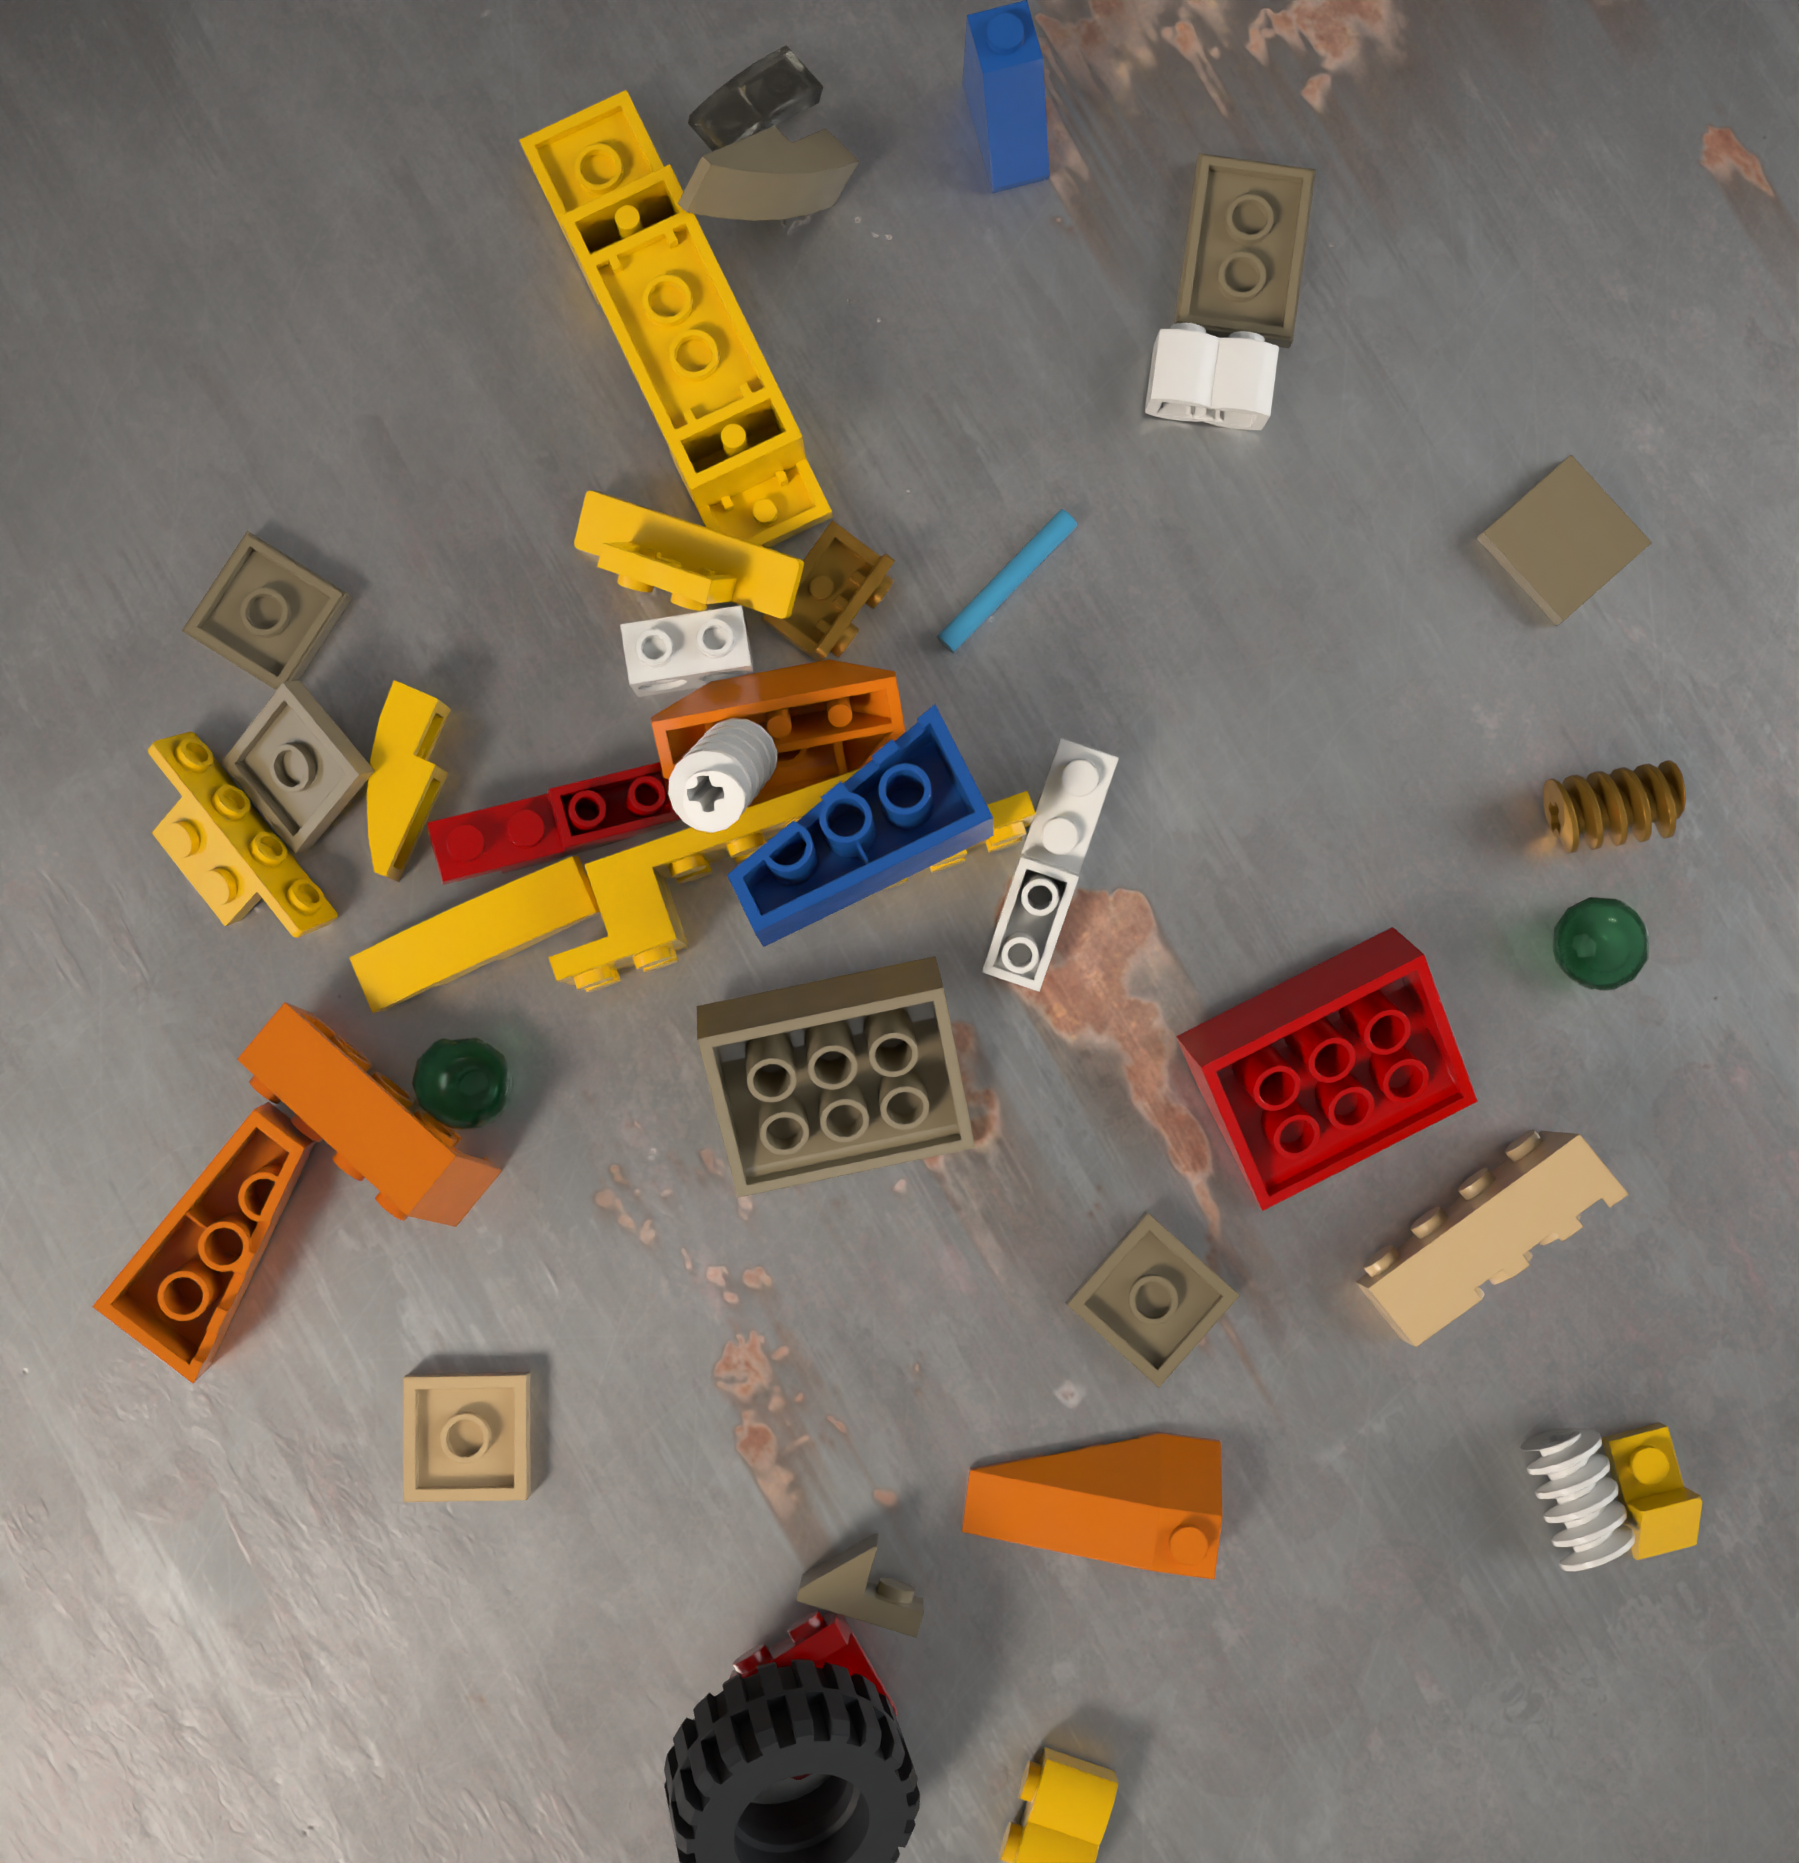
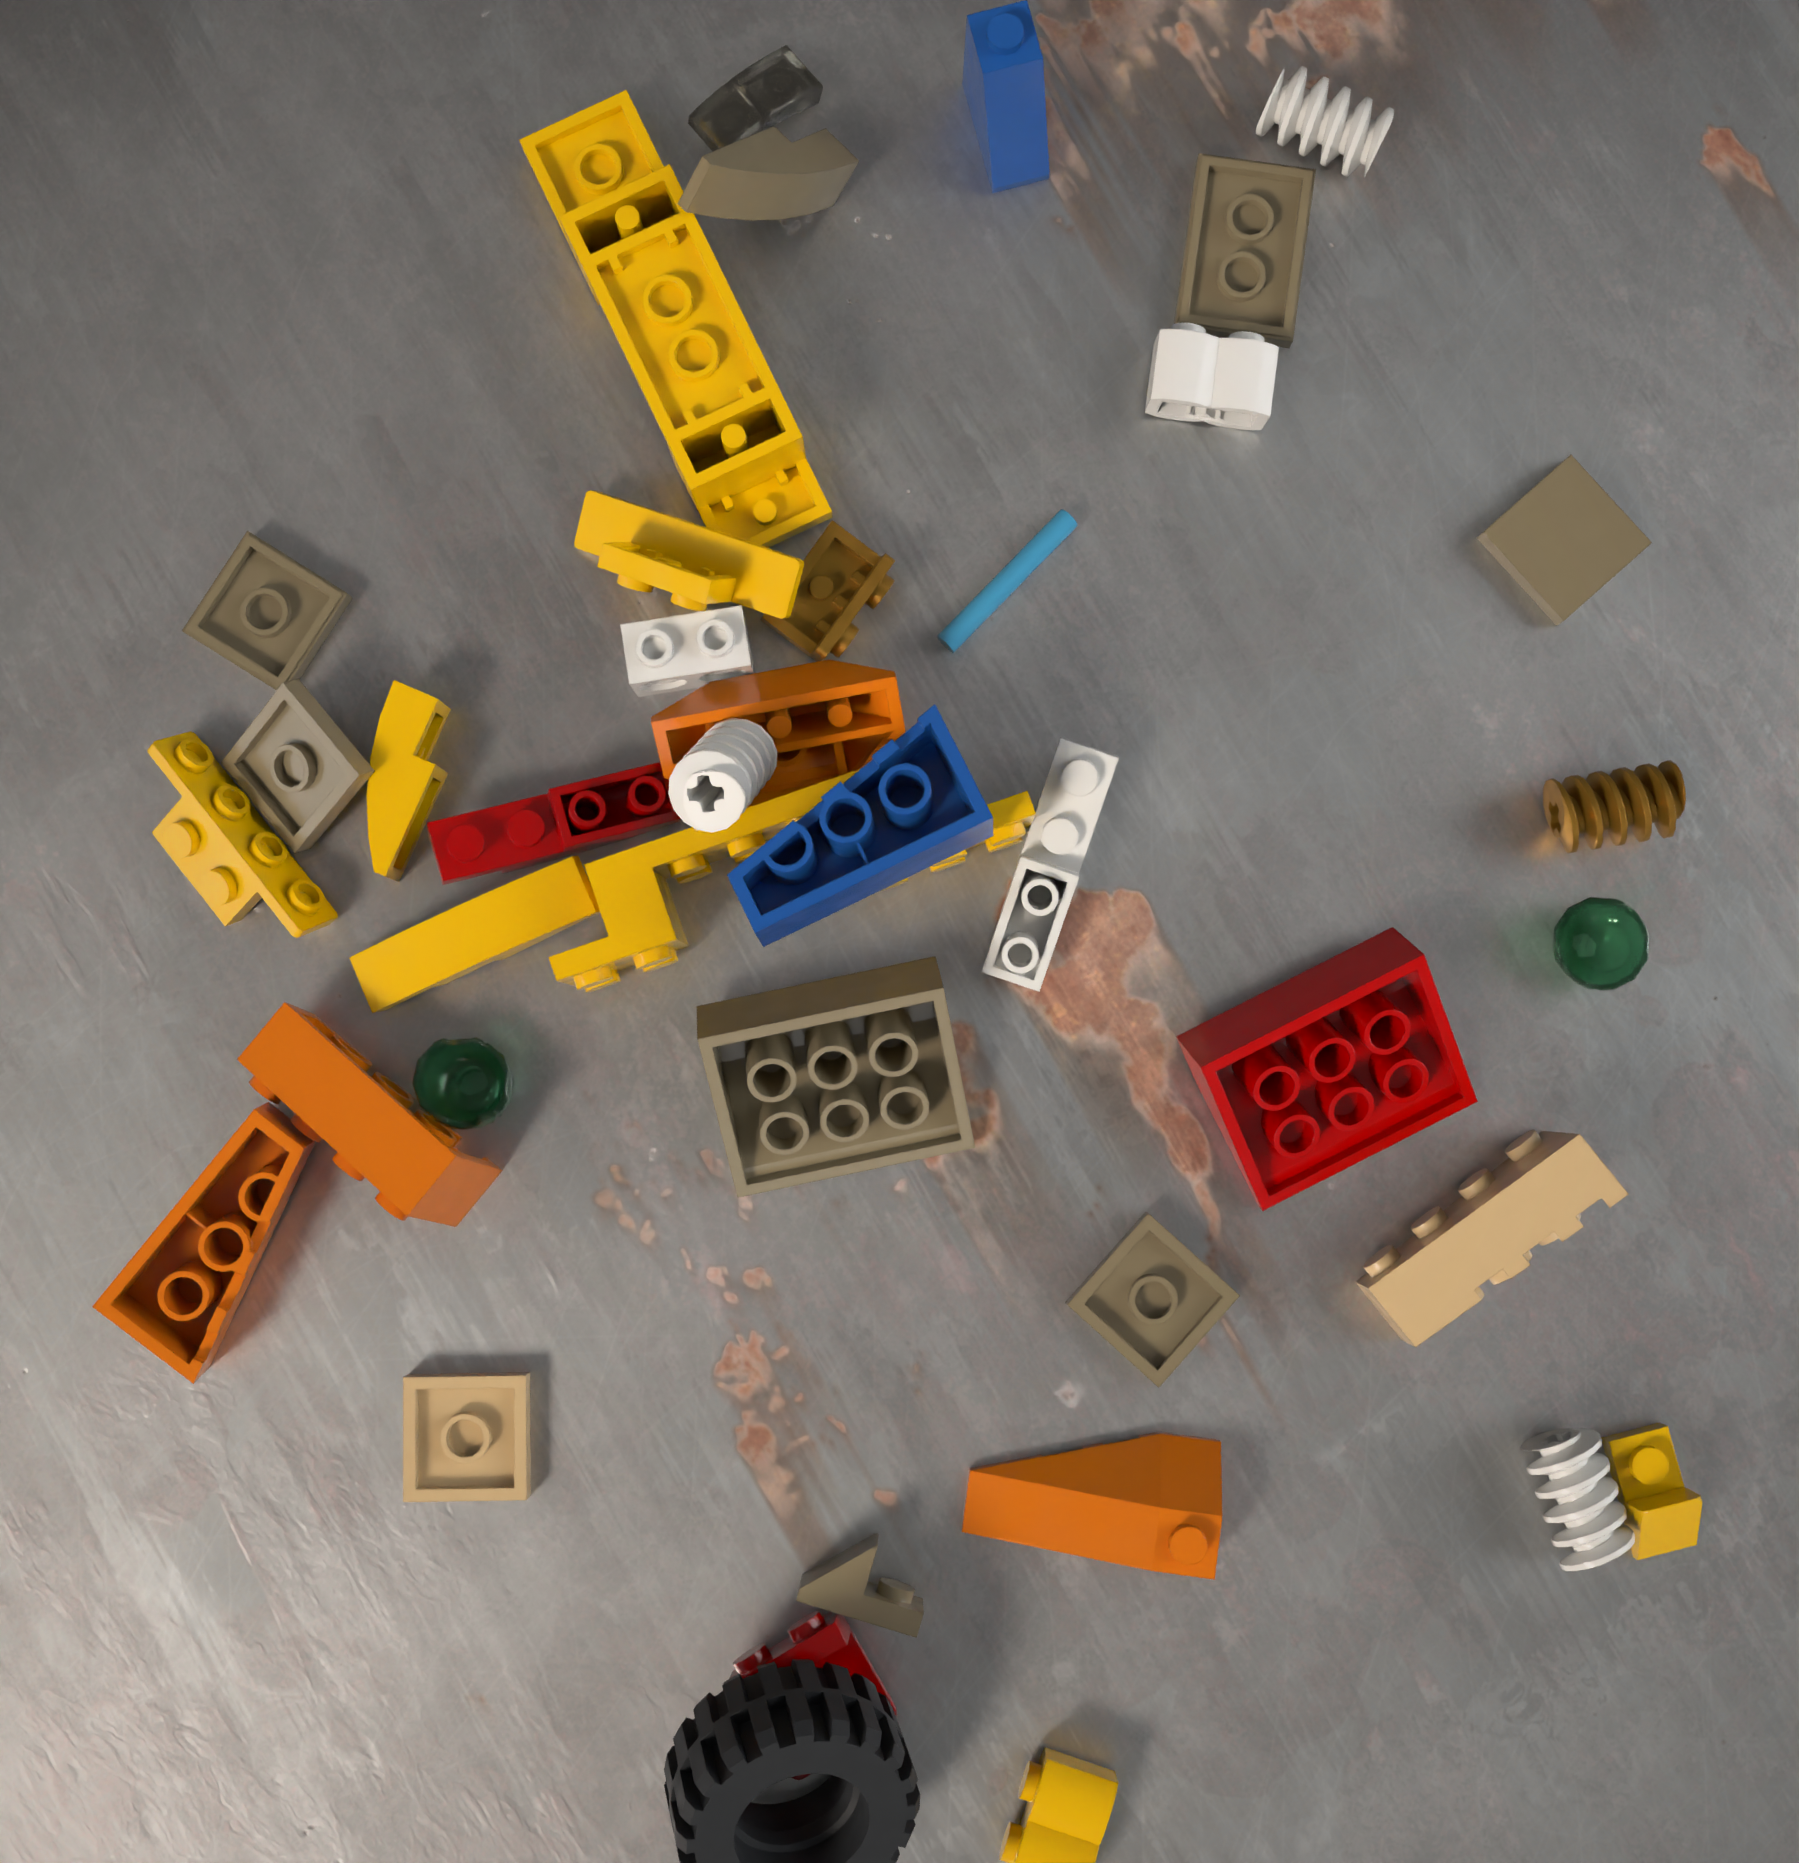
(1324, 121): none -> white piece

